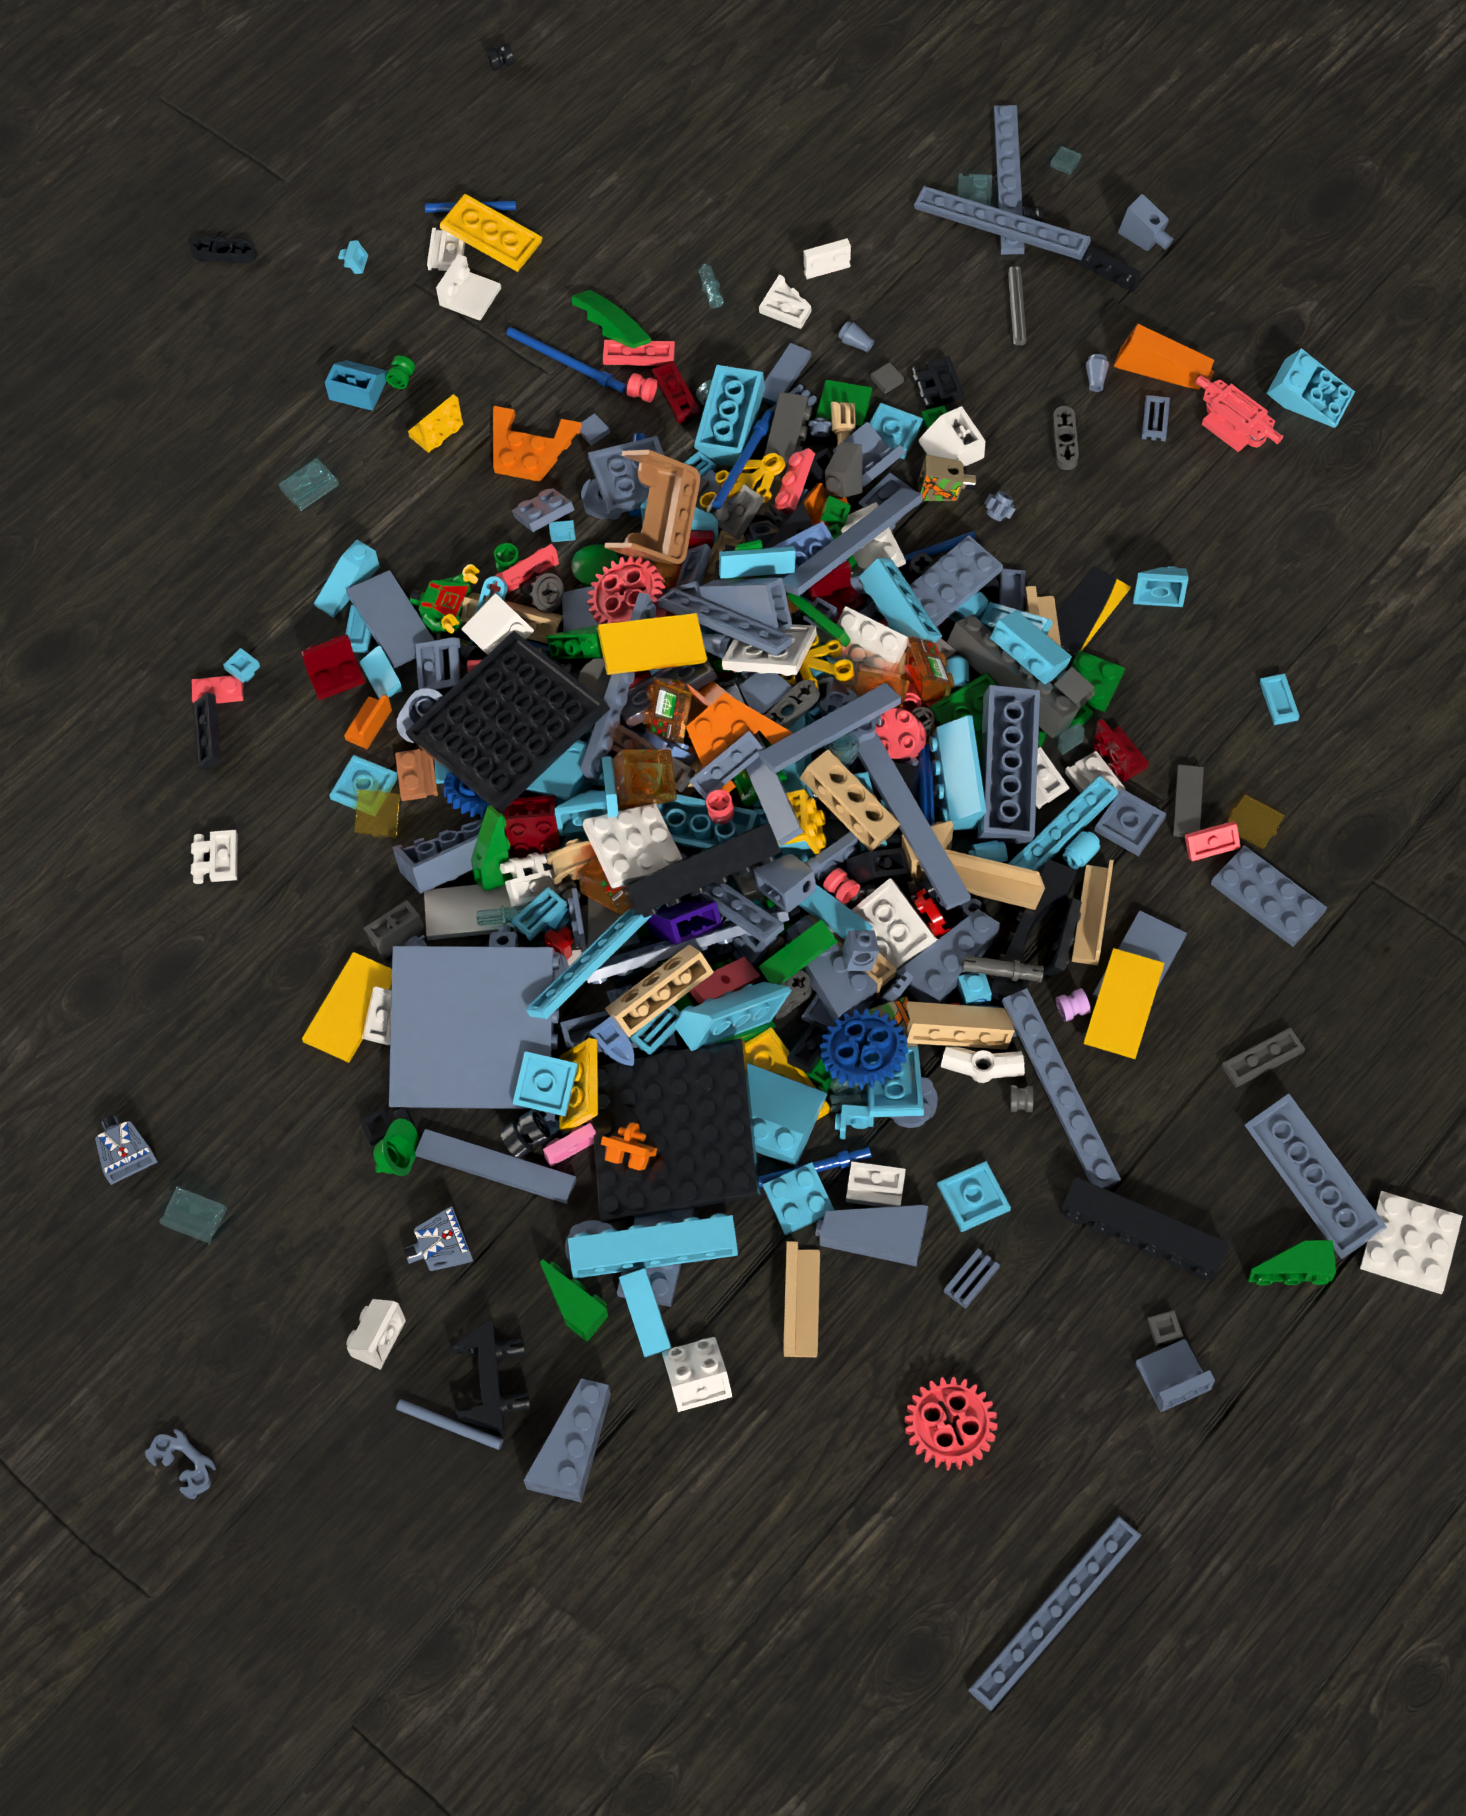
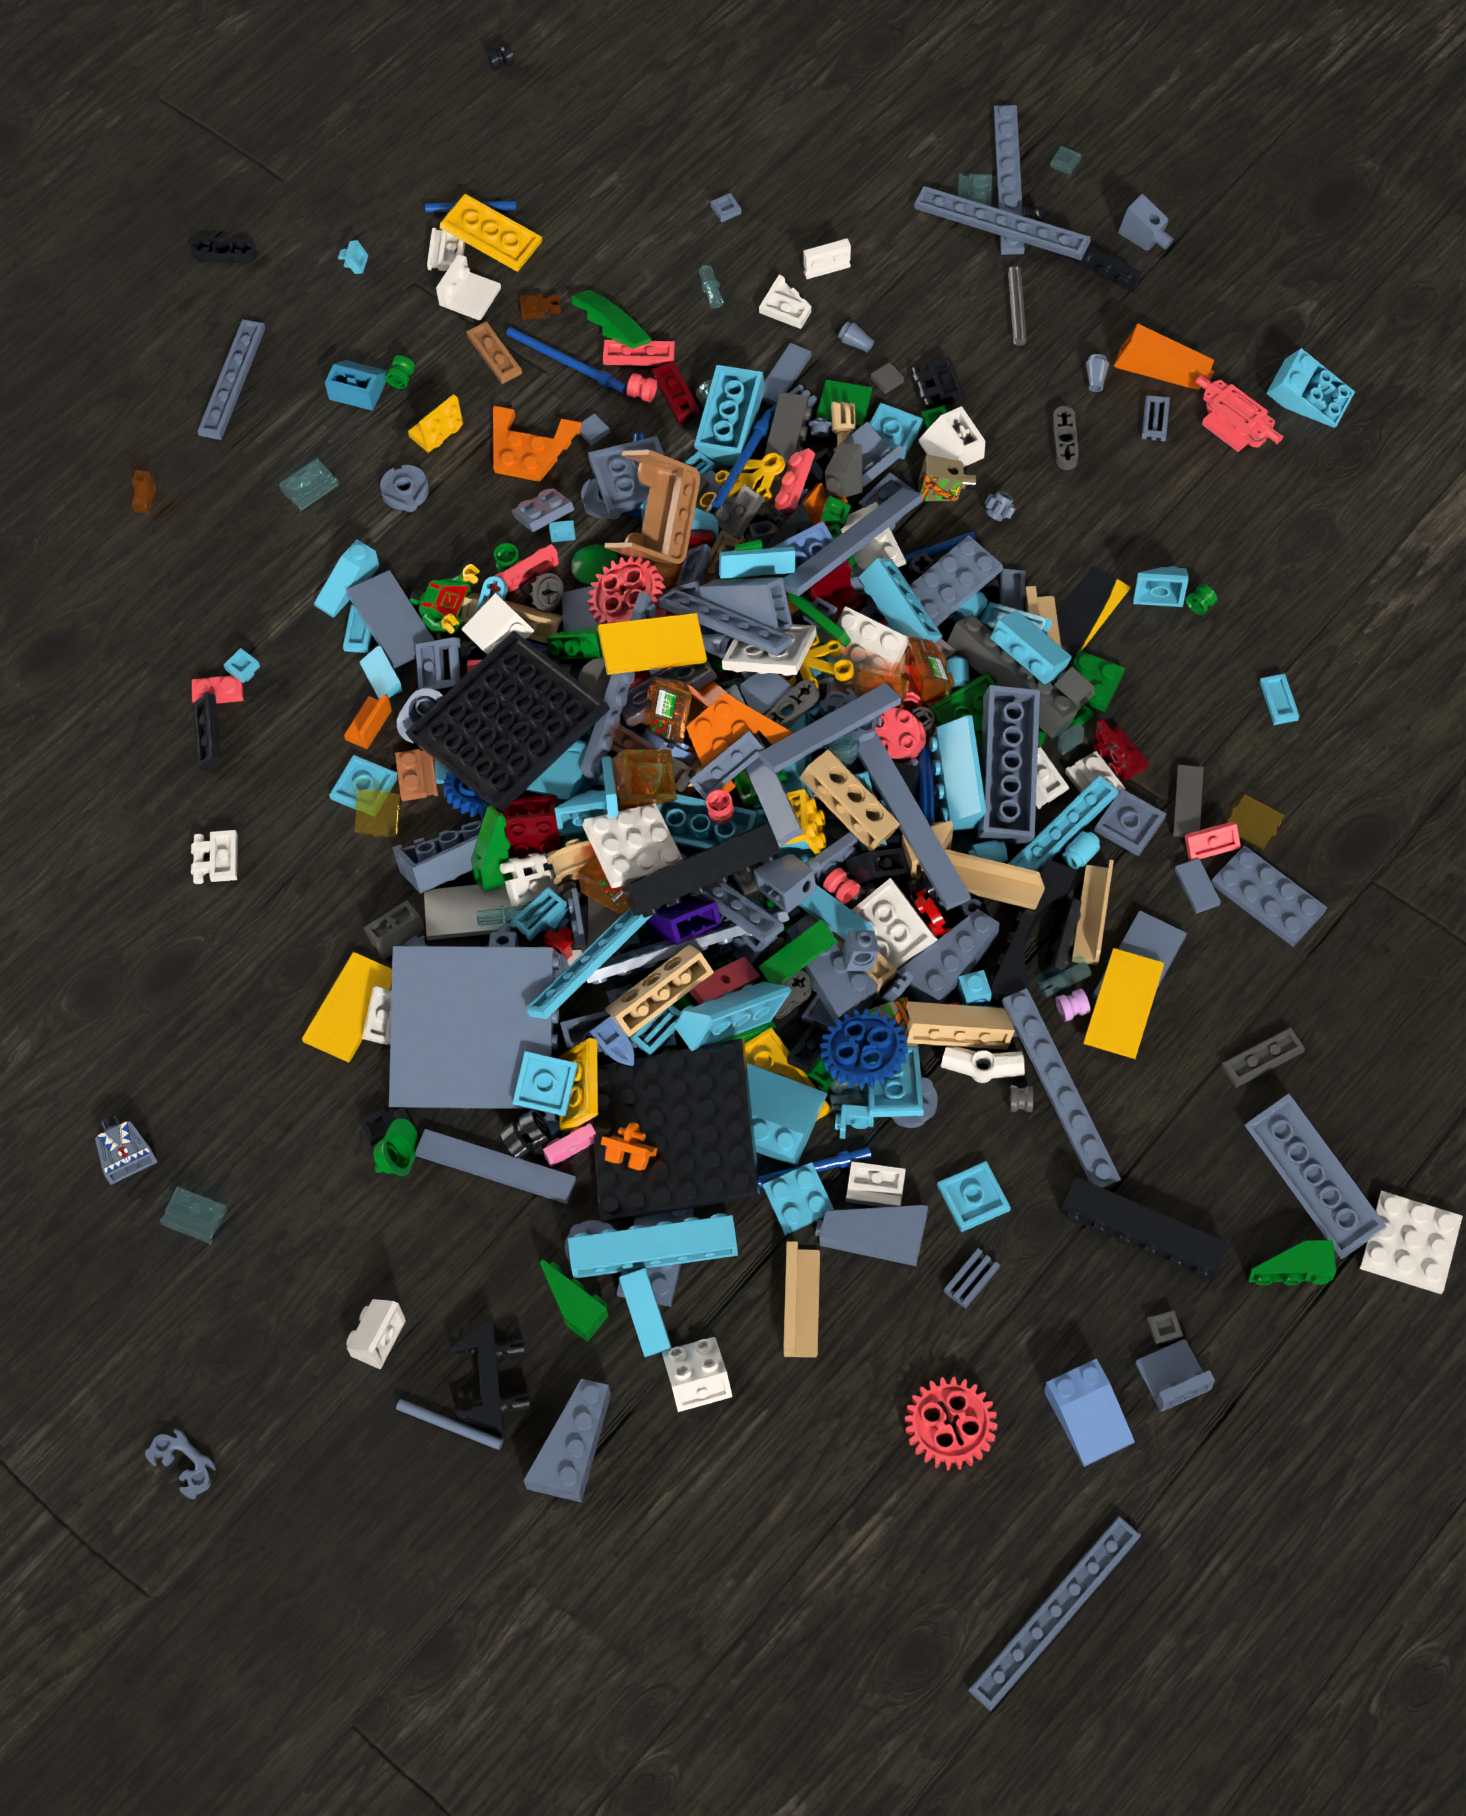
(144, 491): none -> clear orange piece
(231, 379): none -> sand blue tile
(332, 667): dark red bracket -> none
(408, 499): none -> sand blue plate
(439, 1242): torso -> none
(494, 352): none -> medium nougat tile
(535, 306): none -> reddish brown plate
(725, 207): none -> sand blue tile
(1013, 970): dark grey pin -> none
(1065, 979): none -> clear light blue axle
(1089, 1412): none -> medium blue slope
(1197, 886): none -> sand blue tile
(1201, 599): none -> green wheel

